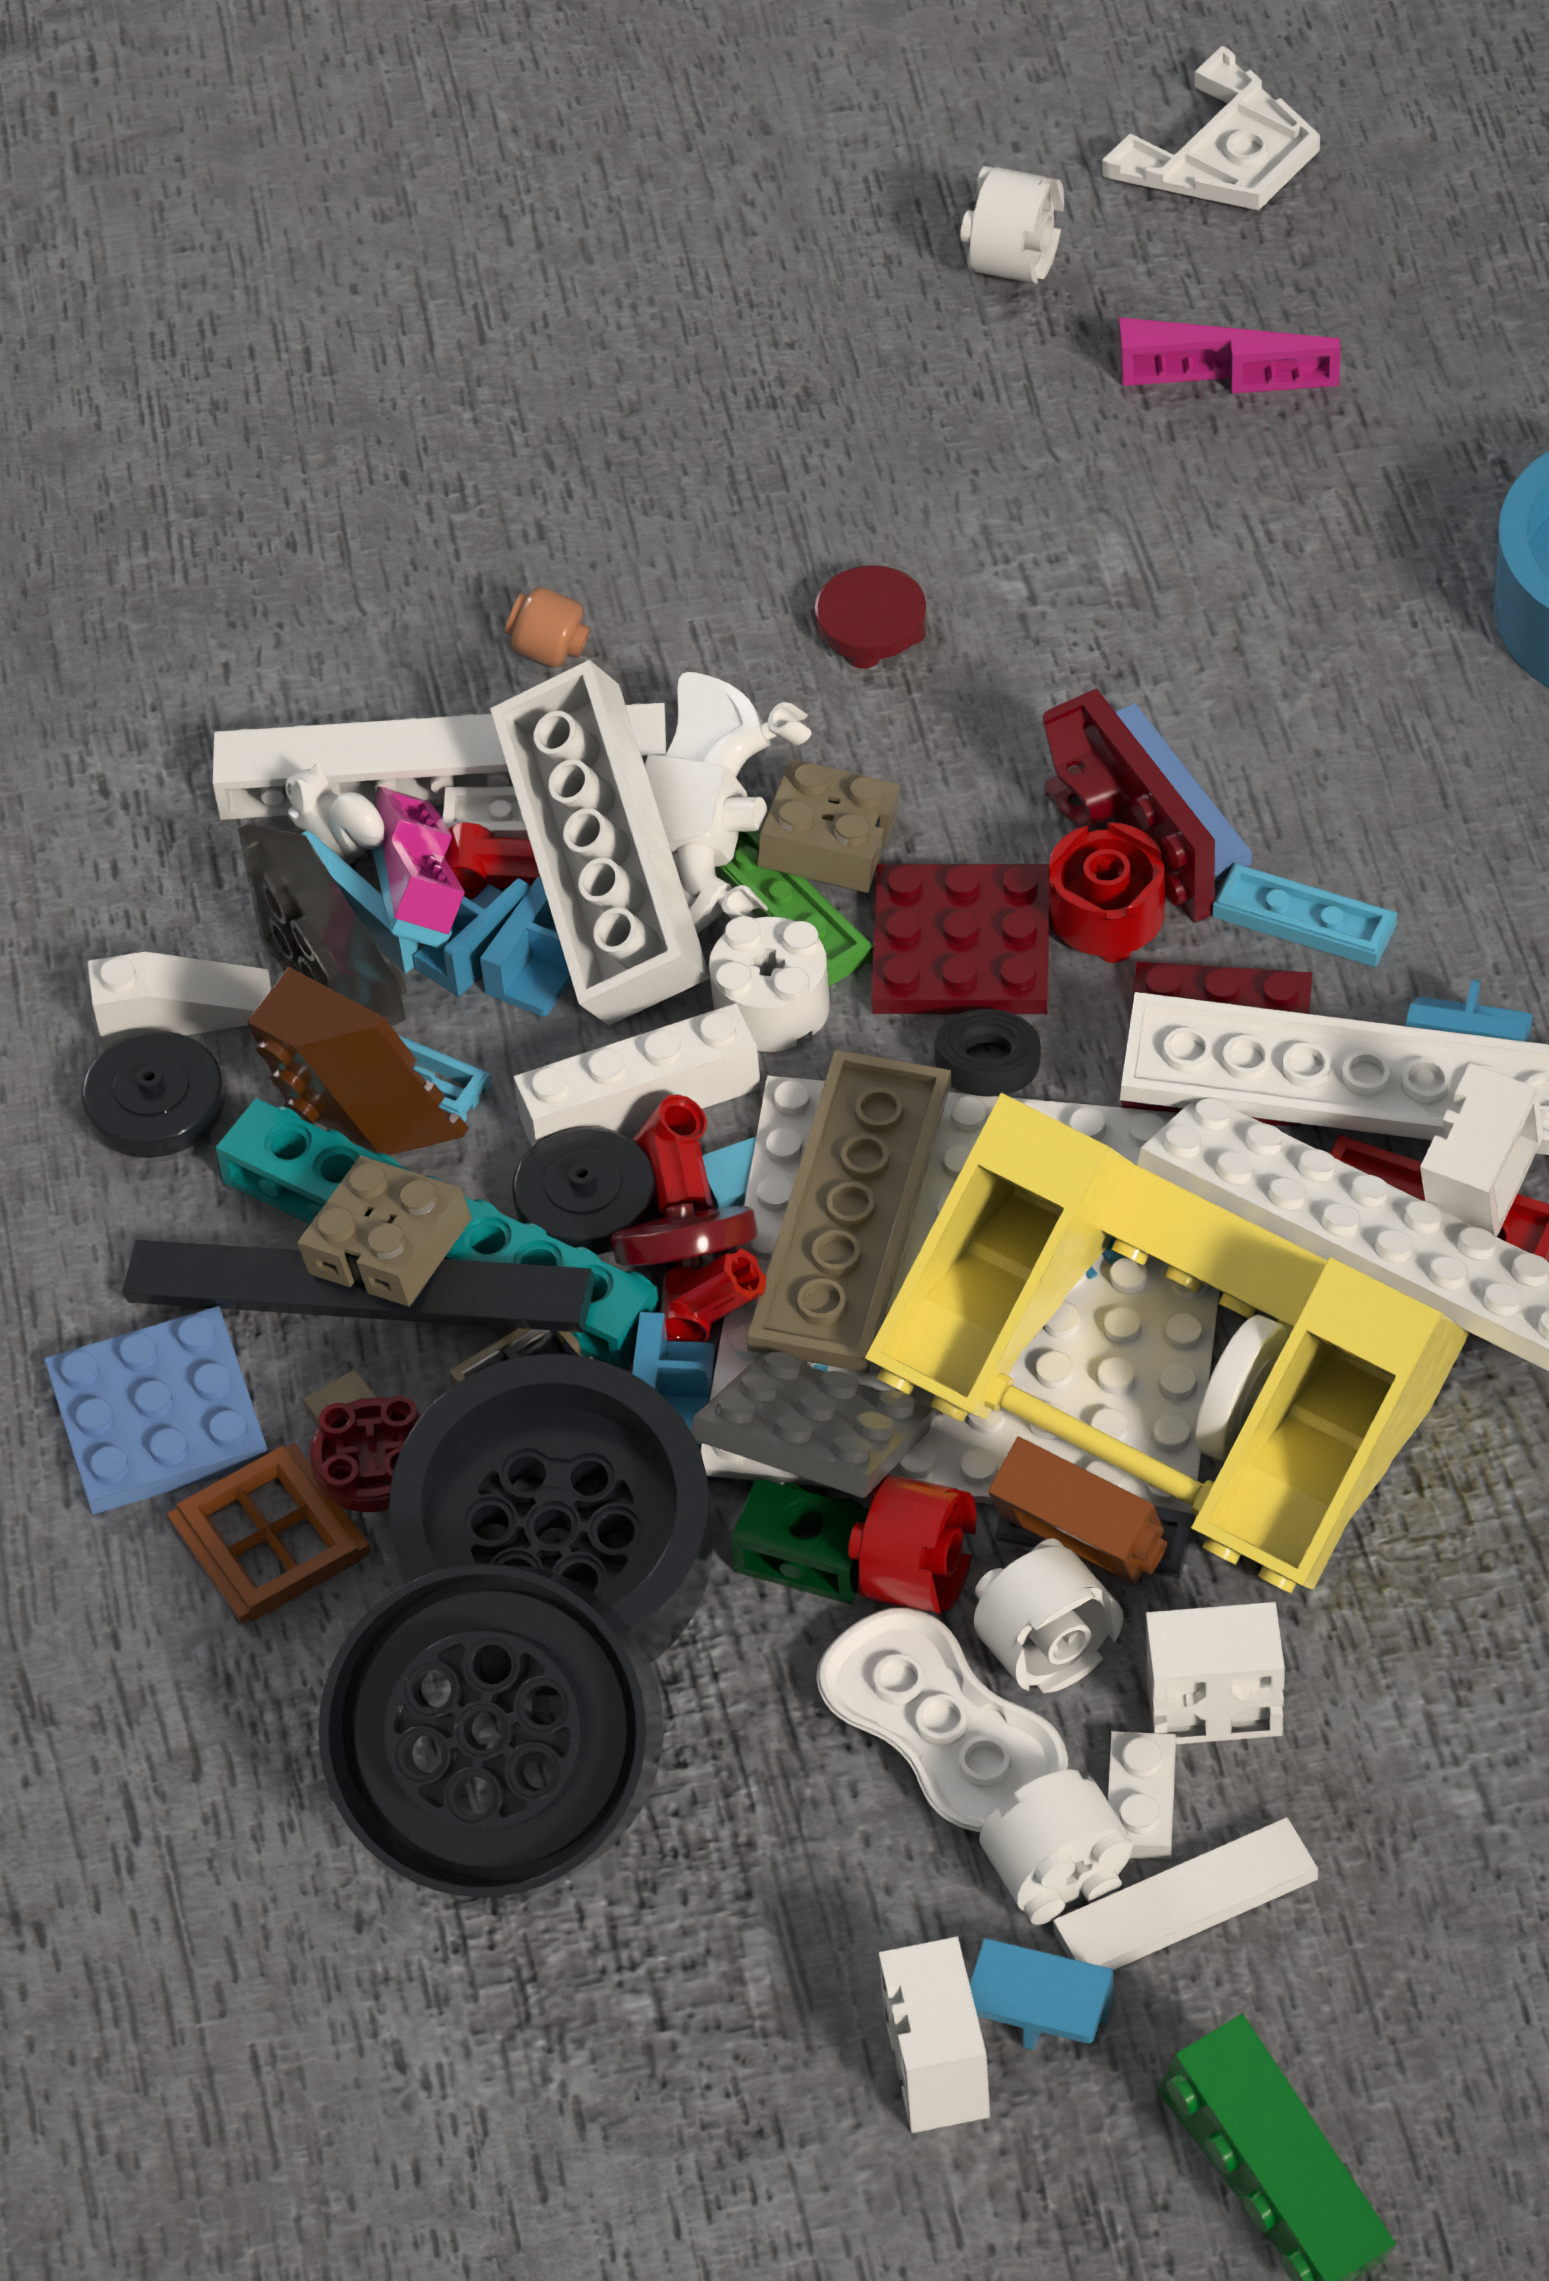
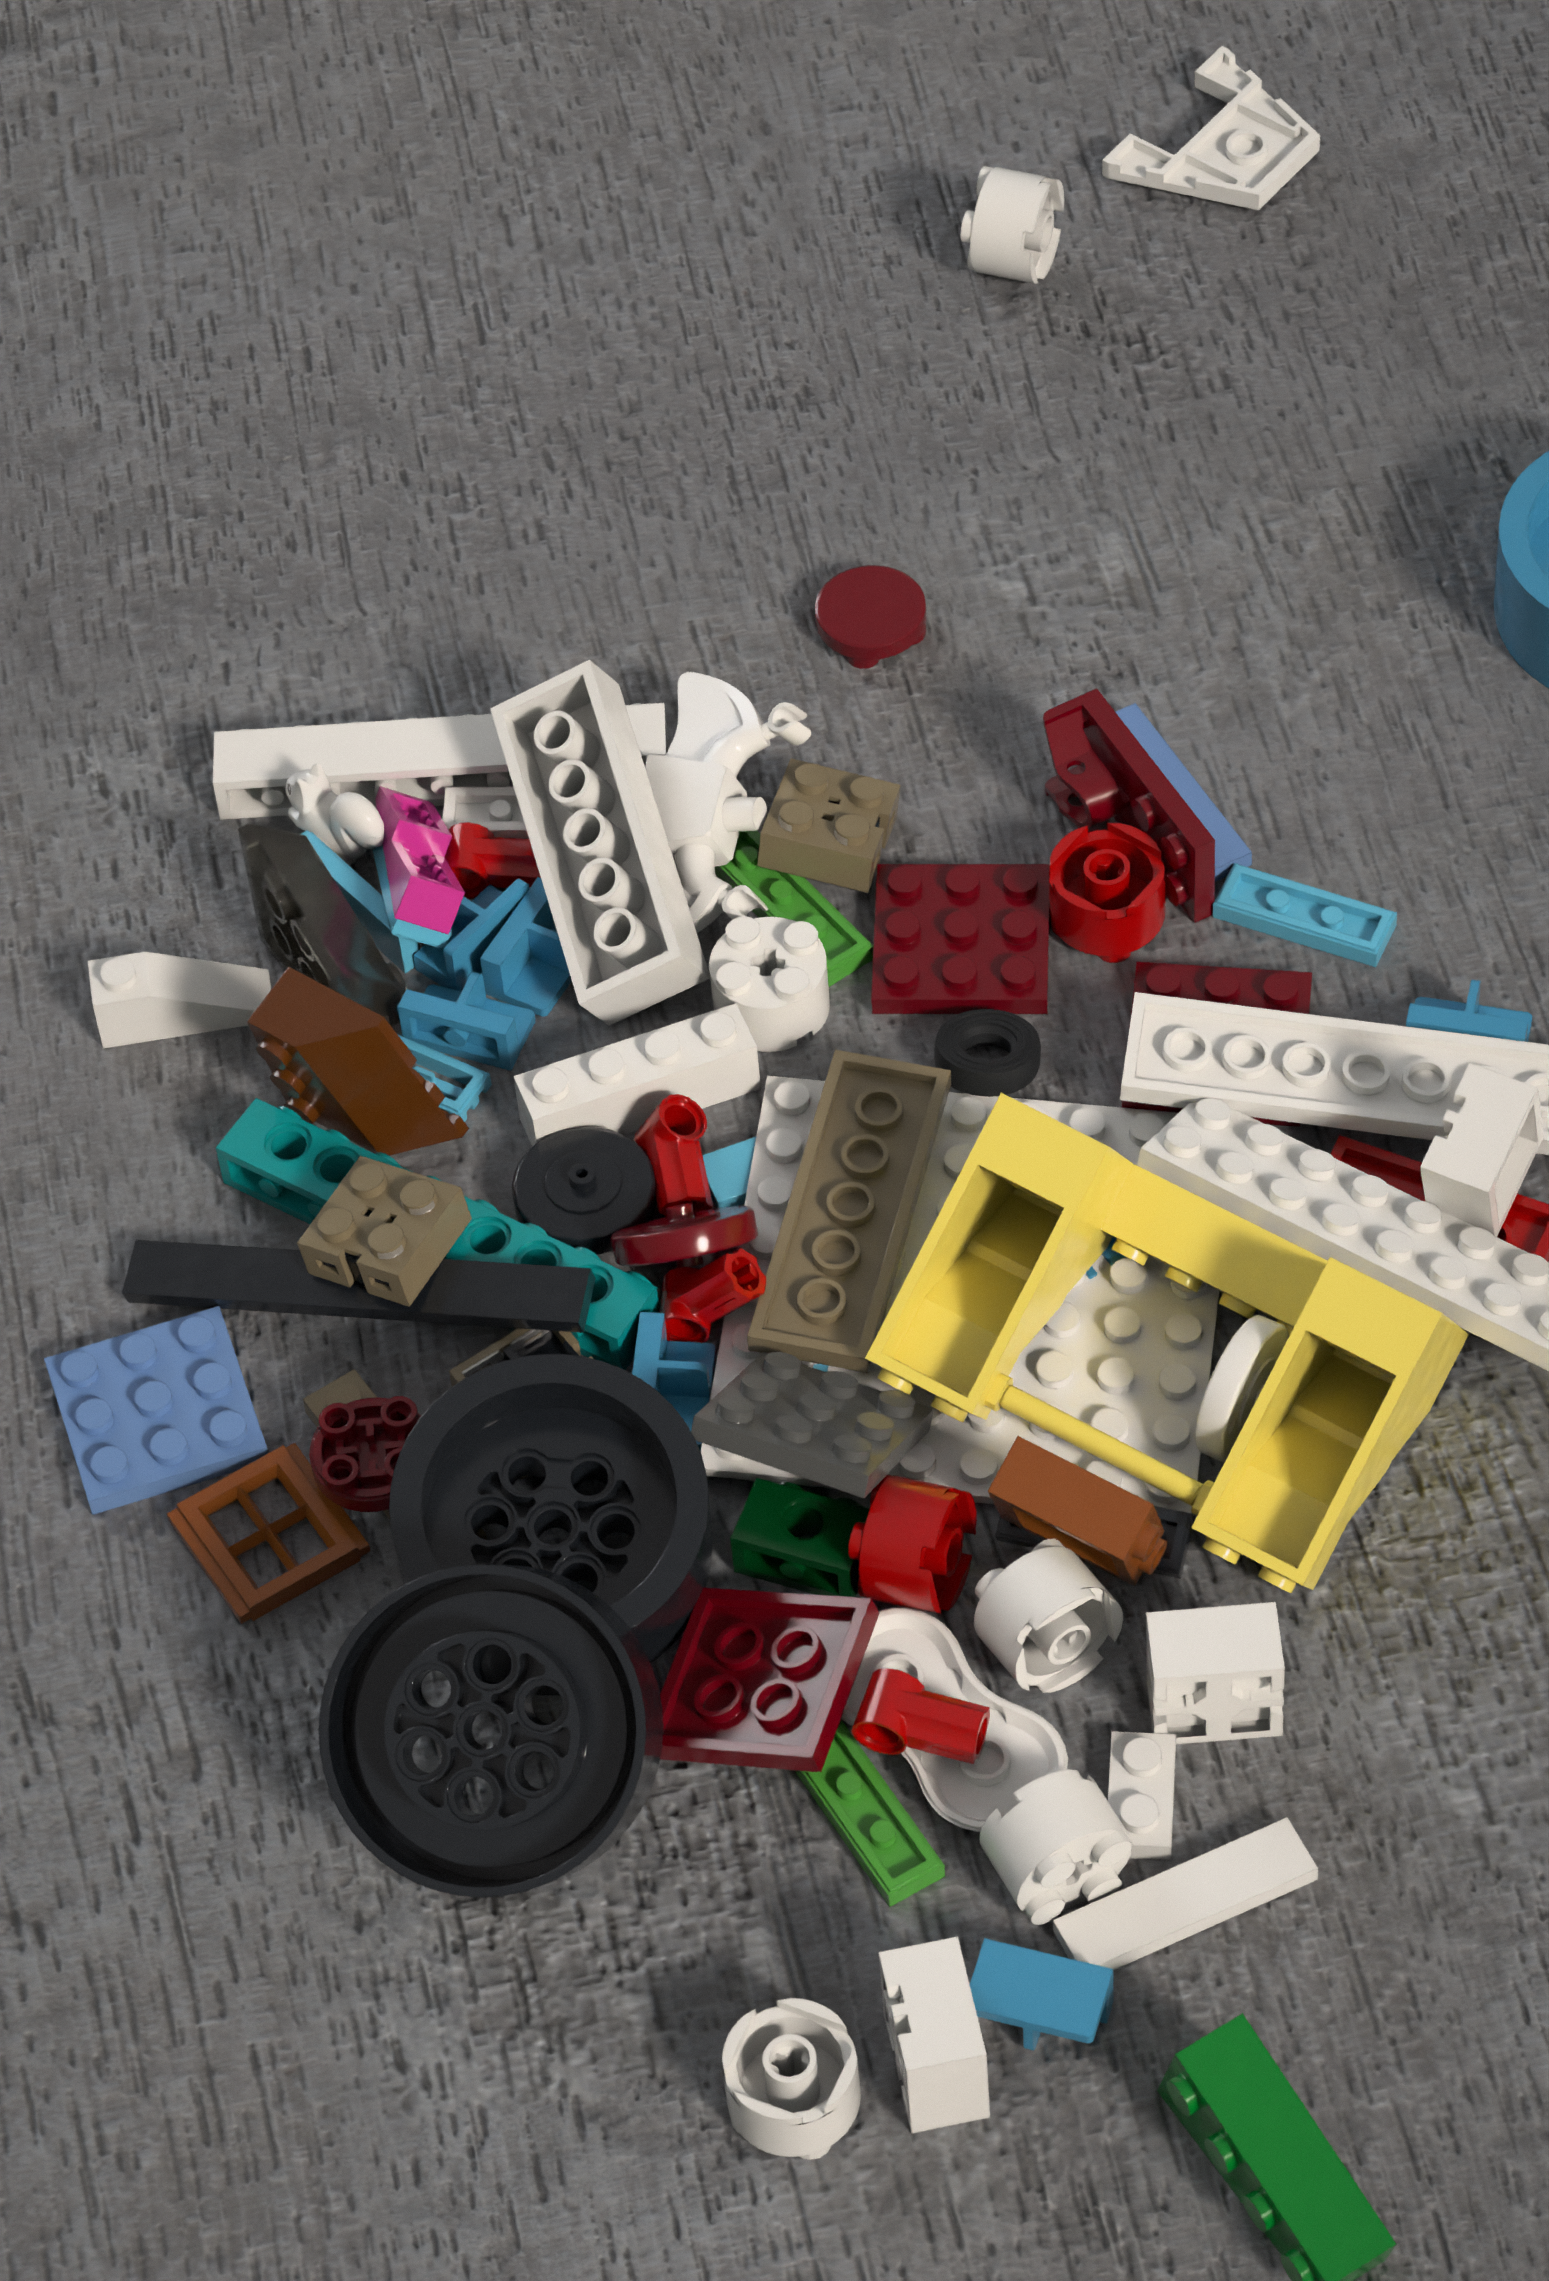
(153, 1094): black wheel -> none
(466, 1023): none -> dark azure panel
(547, 627): nougat head -> none
(763, 1678): none -> dark red plate
(791, 2078): none -> white brick
(872, 1821): none -> bright green tile
(903, 1715): none -> red piece
(1251, 358): dark pink slope -> none

